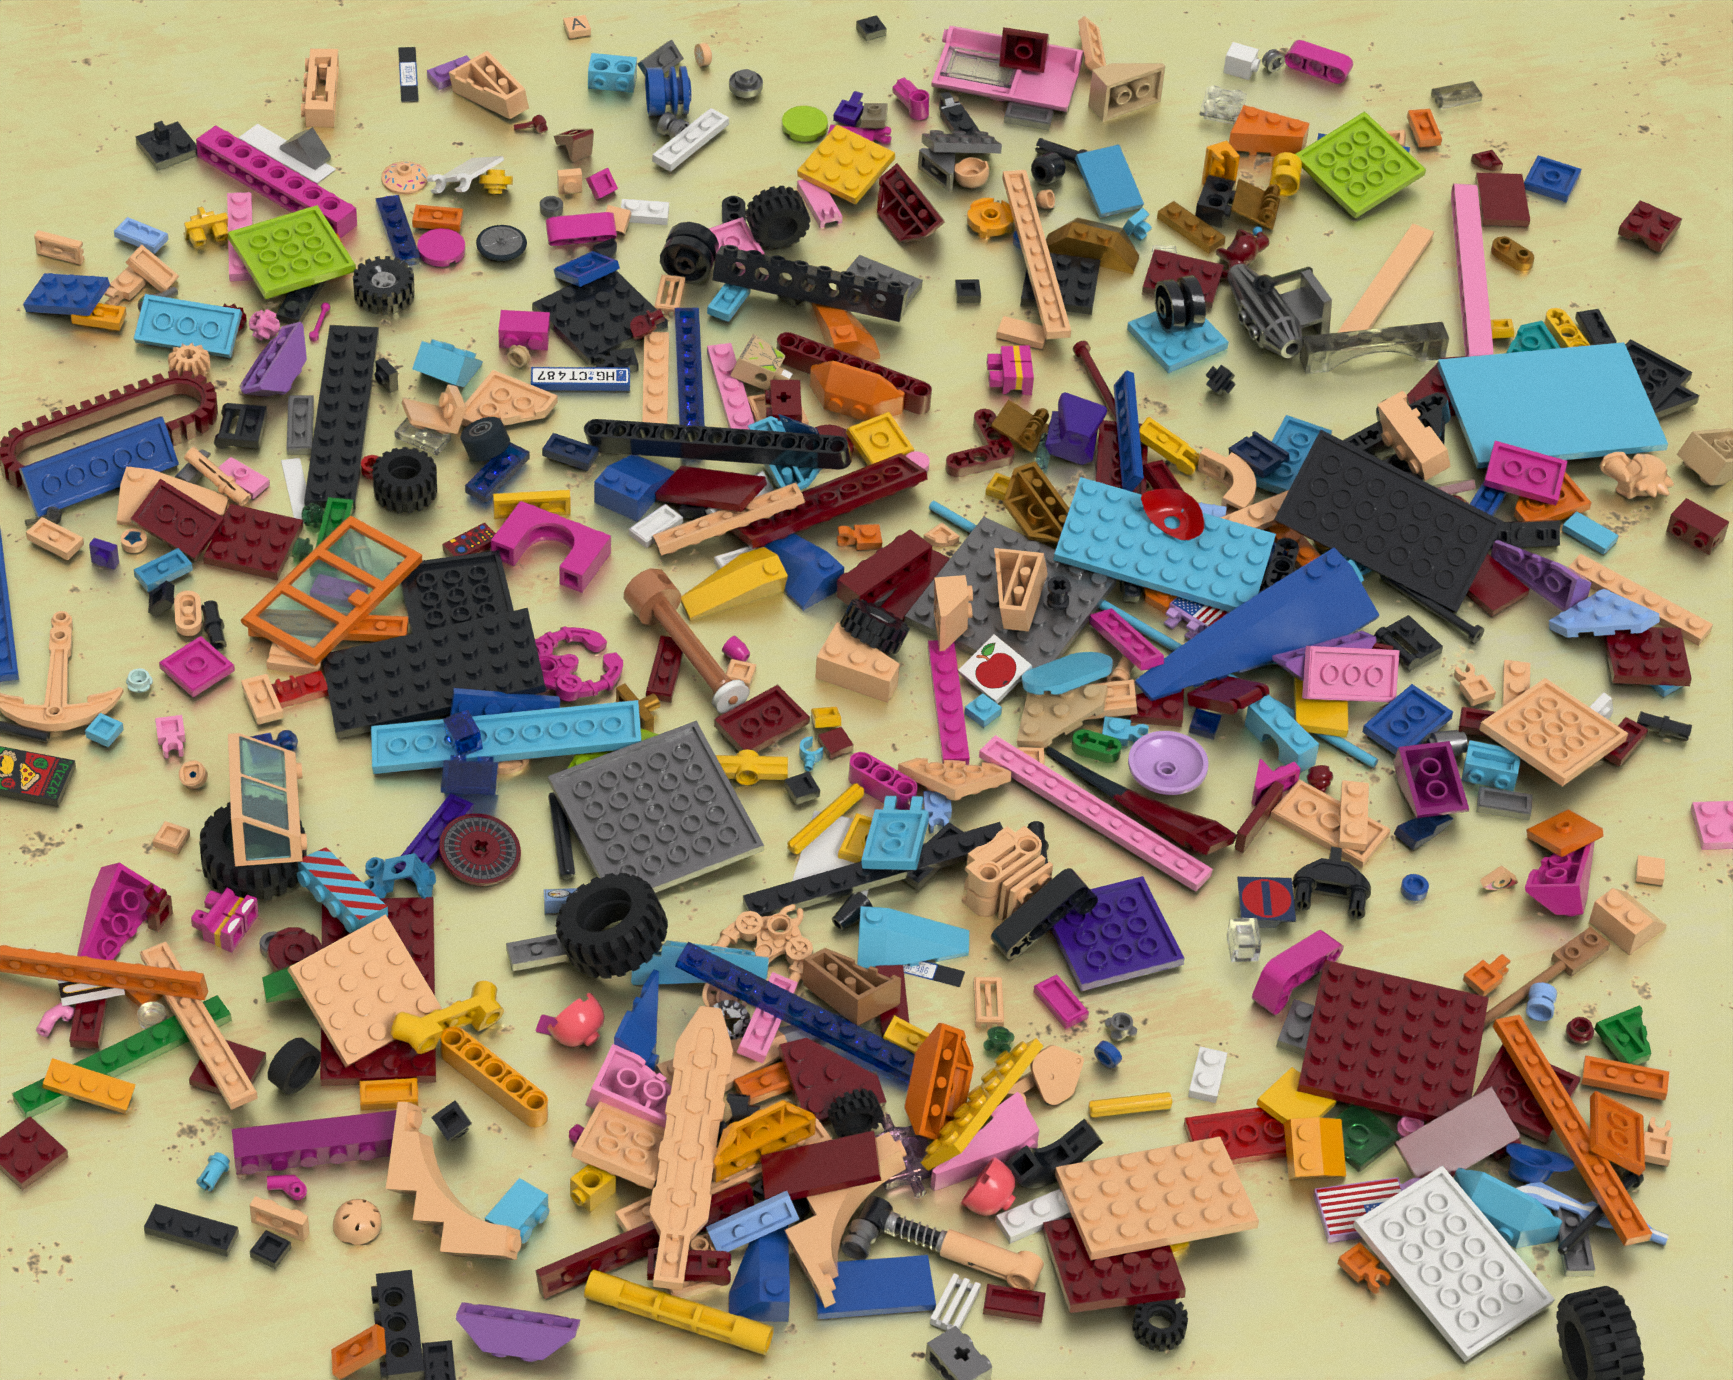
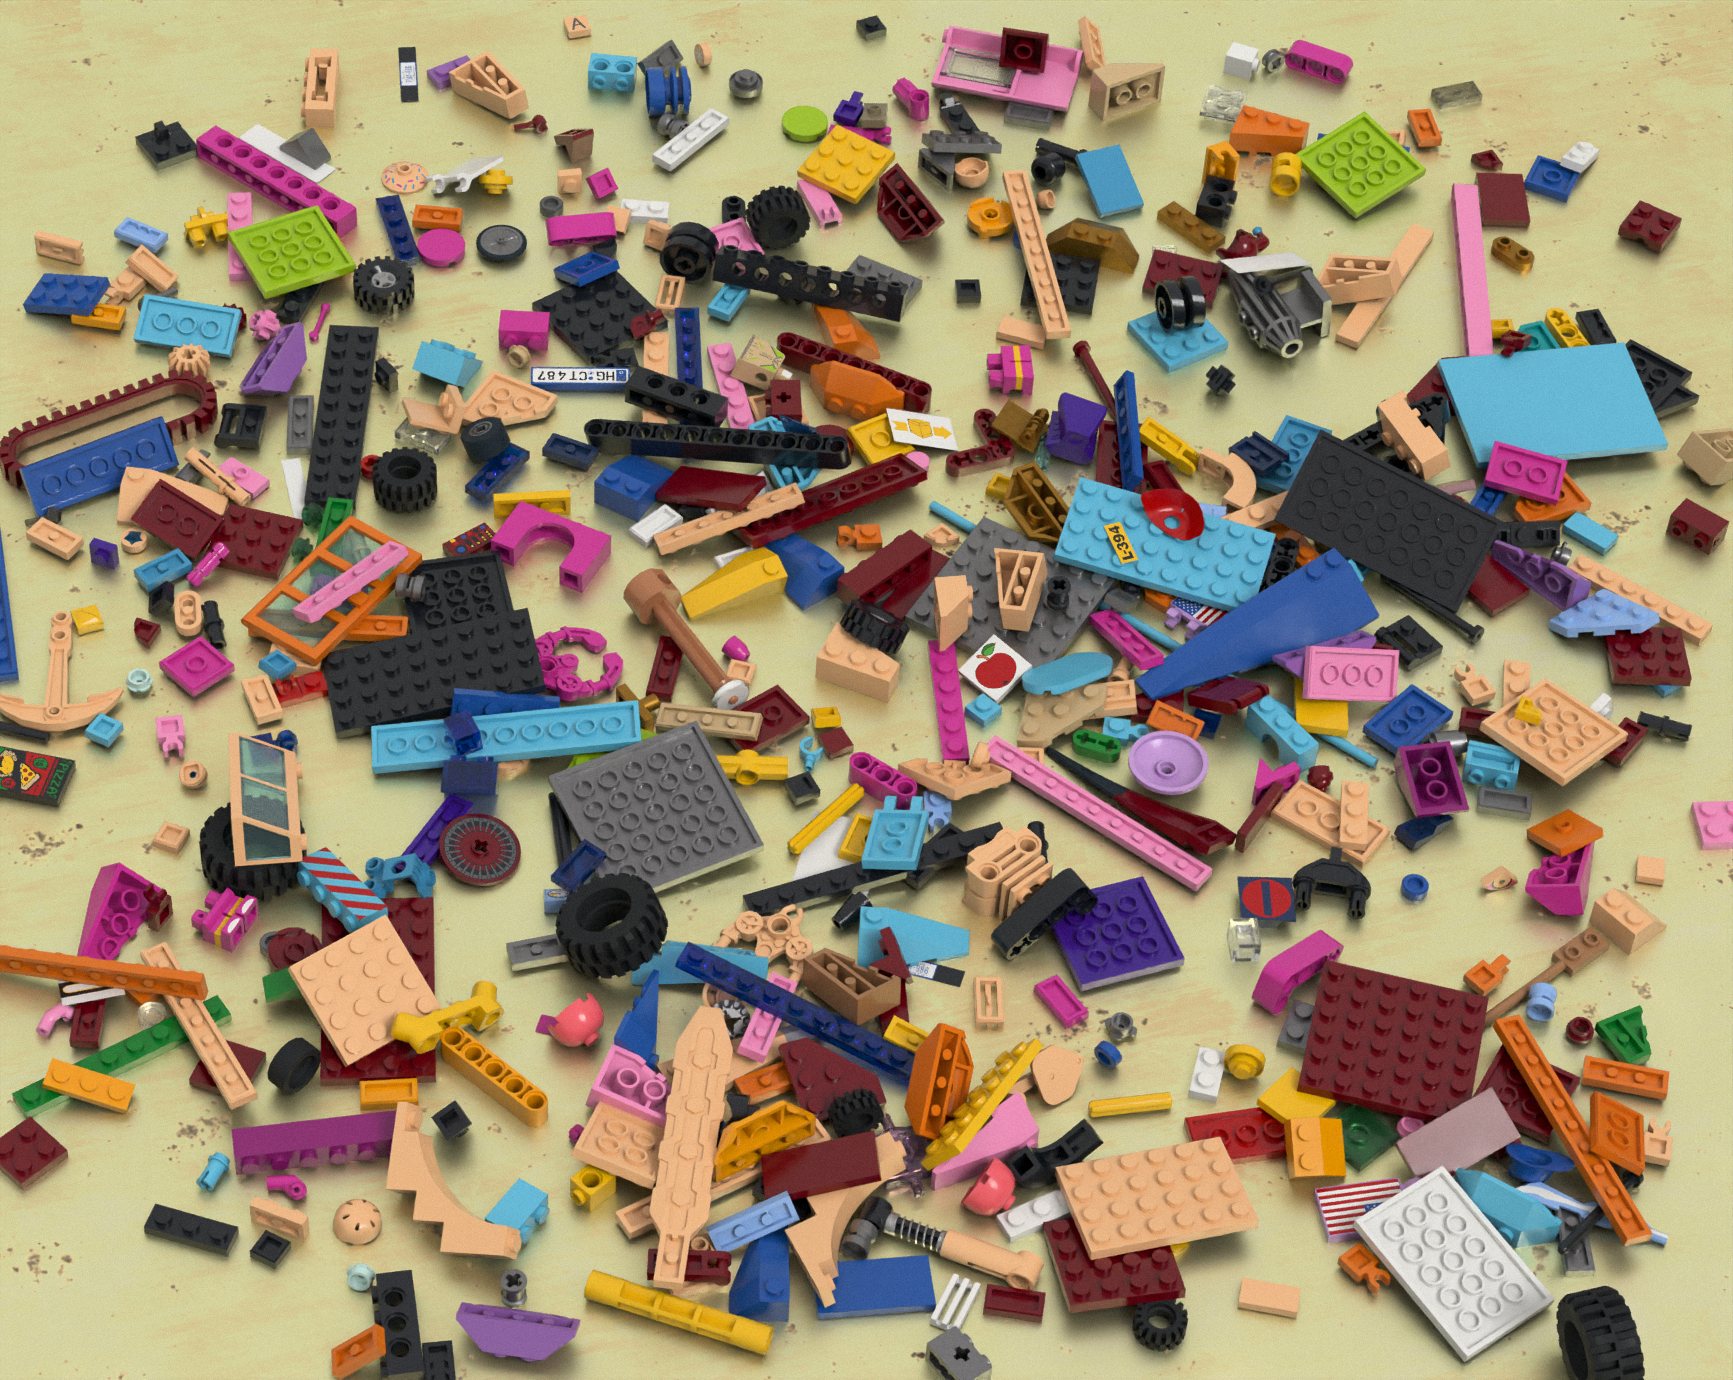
(87, 619): none -> yellow tile
(146, 632): none -> dark red tile
(207, 564): none -> dark pink axle
(277, 665): none -> dark azure tile
(350, 582): none -> bright pink plate
(360, 1276): none -> light aqua plate
(410, 587): none -> flat silver wheel
(513, 1287): none -> flat silver bush
(578, 866): none -> clear blue tile
(630, 1245): dark red plate -> none
(656, 234): none -> light nougat tile
(675, 399): none -> black brick
(711, 721): none -> tan tile
(895, 962): none -> dark red slope
(921, 429): none -> white sticker
(981, 755): none -> light nougat tile
(998, 1034): clear green plate -> none
(1120, 542): none -> yellow sticker
(1121, 601): none -> flat silver plate
(1137, 225): medium azure tile -> none
(1171, 719): none -> orange plate
(1244, 1061): none -> yellow plate
(1256, 203): pearl gold hinge -> none
(1265, 262): none -> white sticker
(1269, 1297): none -> light nougat tile
(1330, 350): clear smoke arch -> none
(1359, 278): none -> light nougat wedge
(1514, 342): none -> dark red plate
(1527, 711): none -> yellow tile
(1561, 554): none -> flat silver plate
(1580, 156): none -> white plate
(1637, 477): light nougat head -> none

